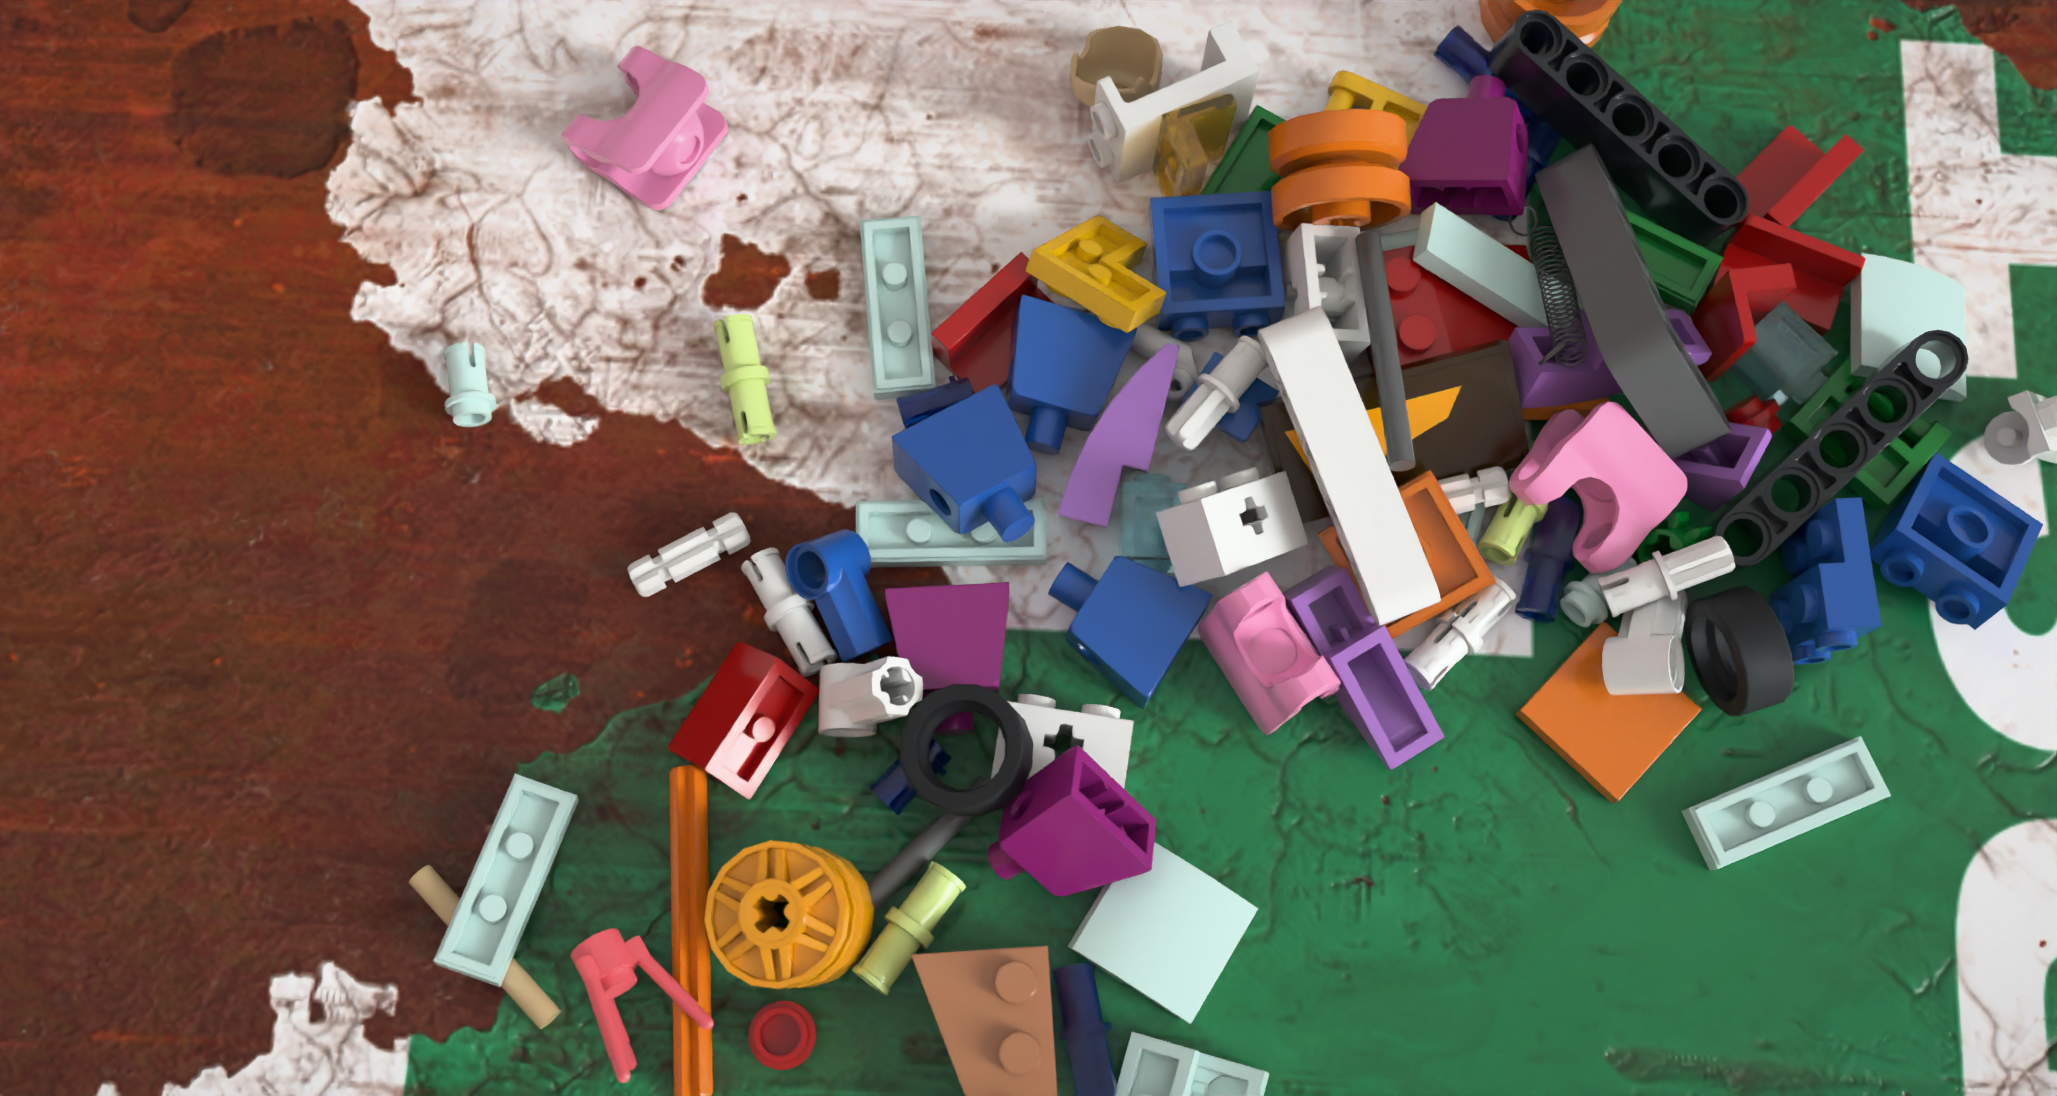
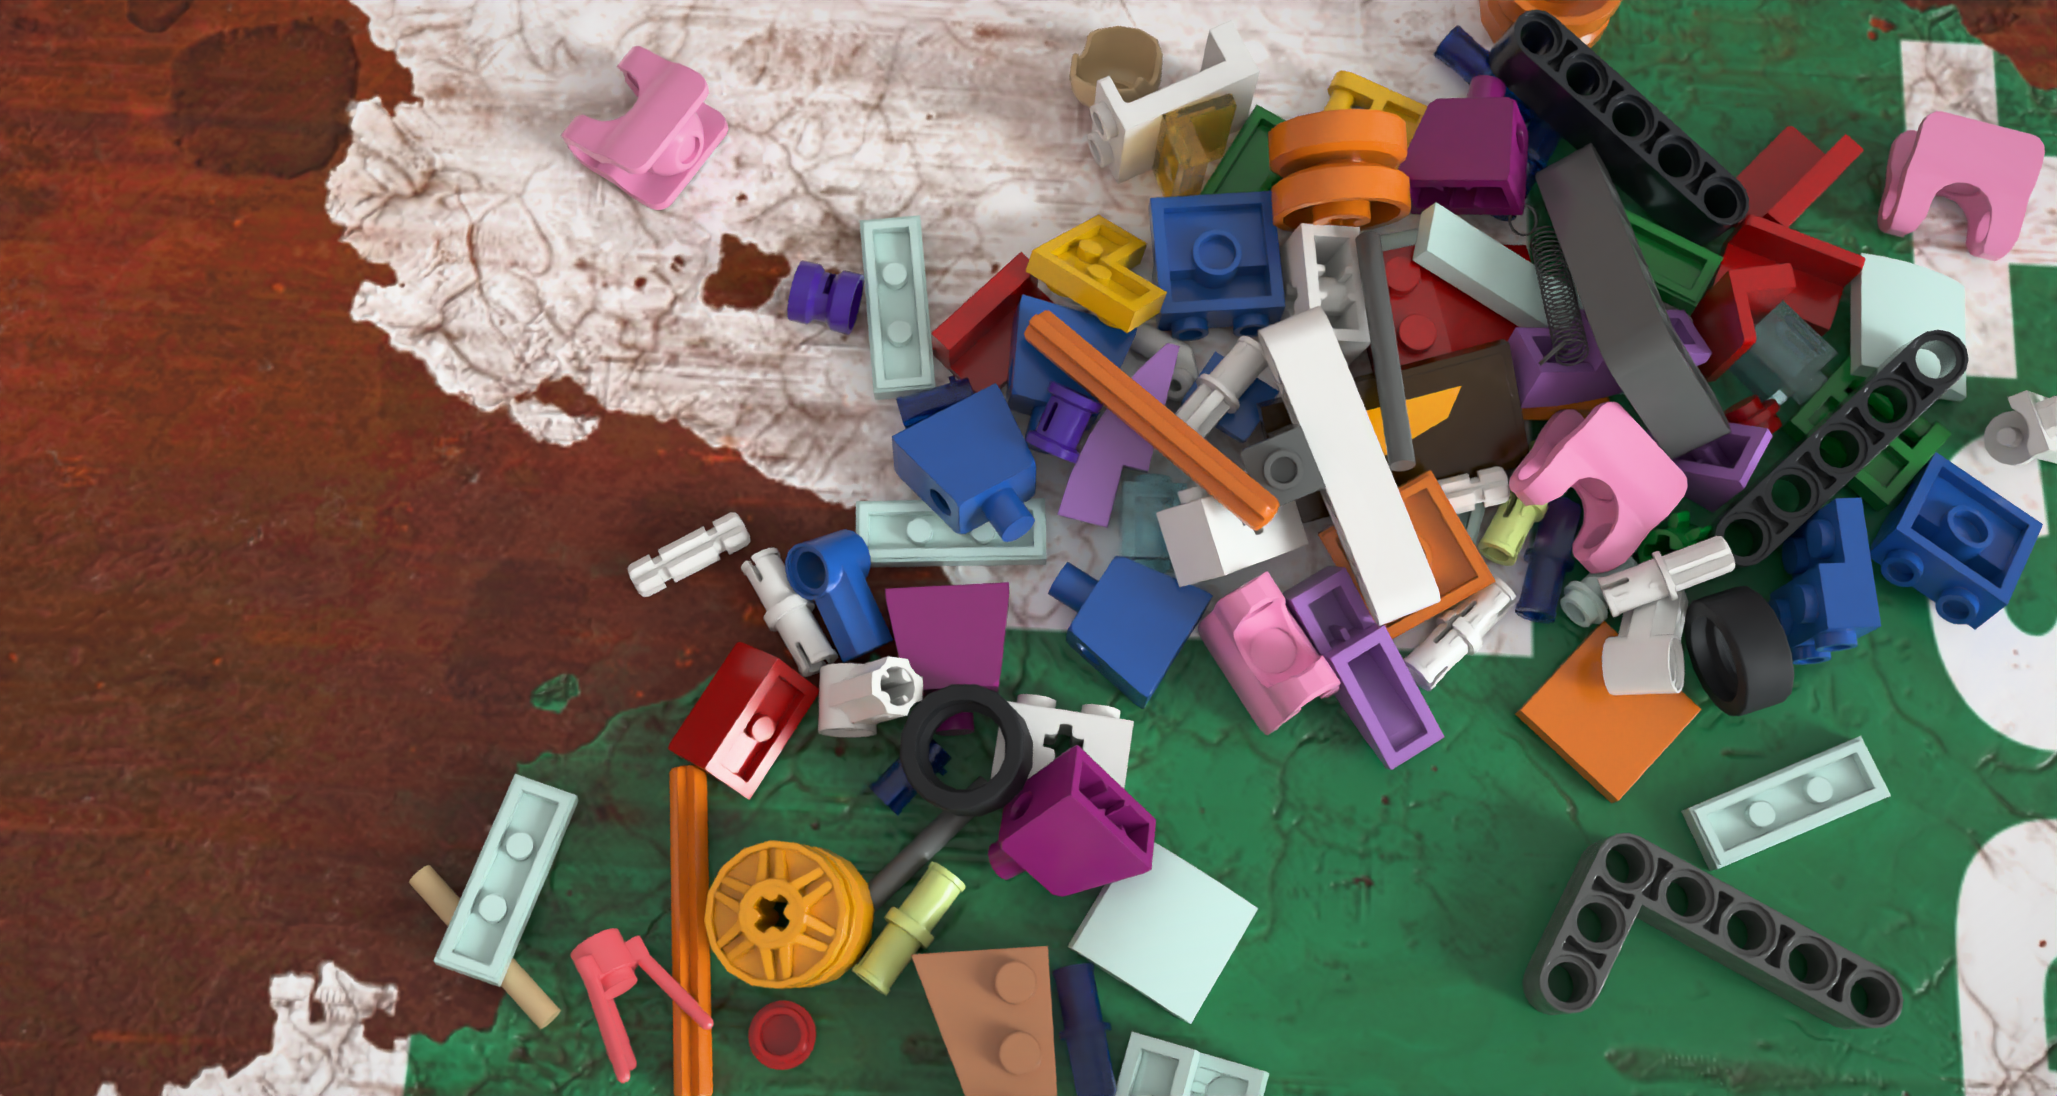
(469, 395): light aqua pin -> none
(745, 379): yellowish green pin -> none
(825, 297): none -> dark purple wheel
(1063, 421): none -> dark purple bush
(1152, 420): none -> orange axle
(1283, 464): none -> dark grey bracket
(1702, 927): none -> dark grey beam
(1971, 163): none -> bright pink piece

